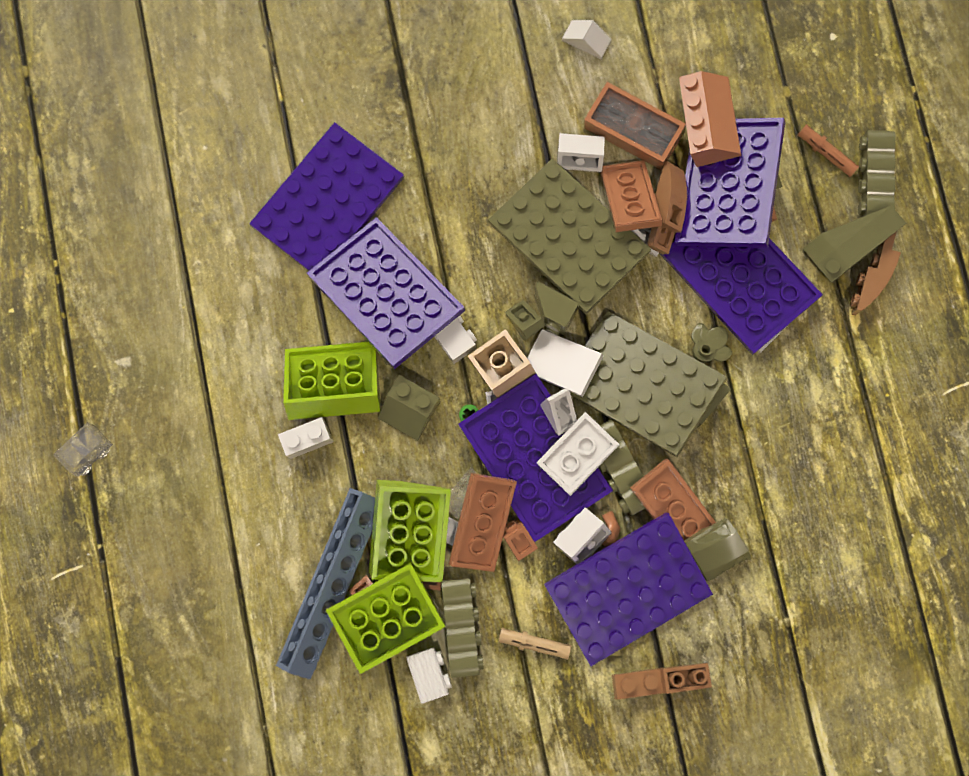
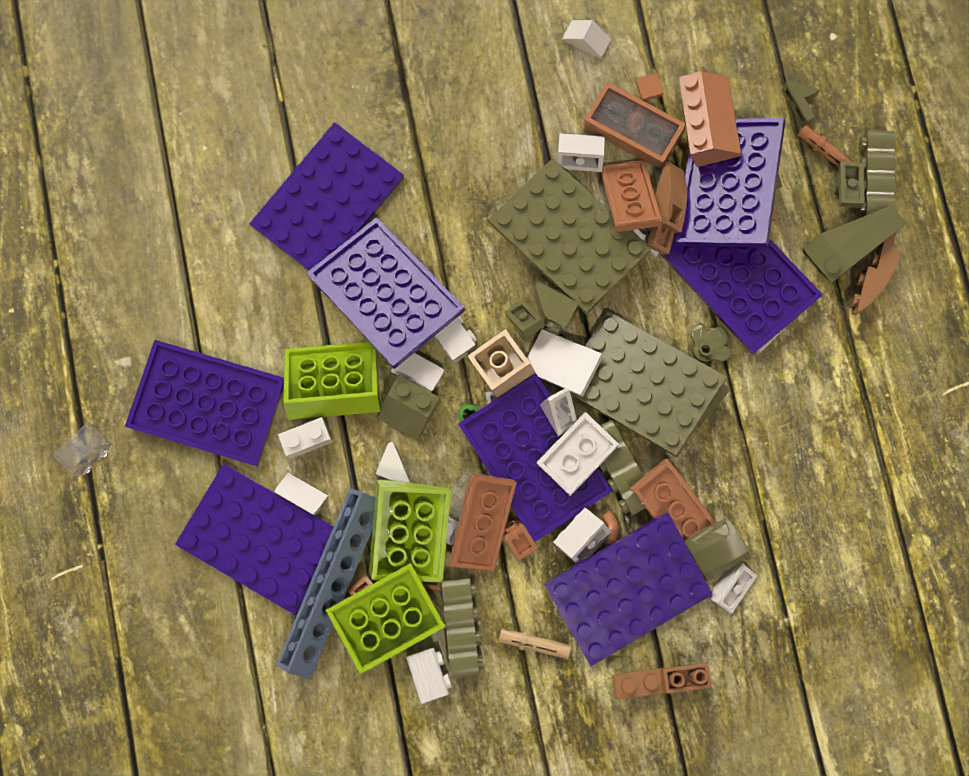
(206, 403): none -> dark purple plate
(256, 538): none -> dark purple plate
(301, 494): none -> white slope
(391, 465): none -> white slope
(420, 372): none -> white slope
(649, 87): none -> nougat tile
(732, 587): none -> white slope
(797, 97): none -> olive slope
(850, 184): none -> olive slope

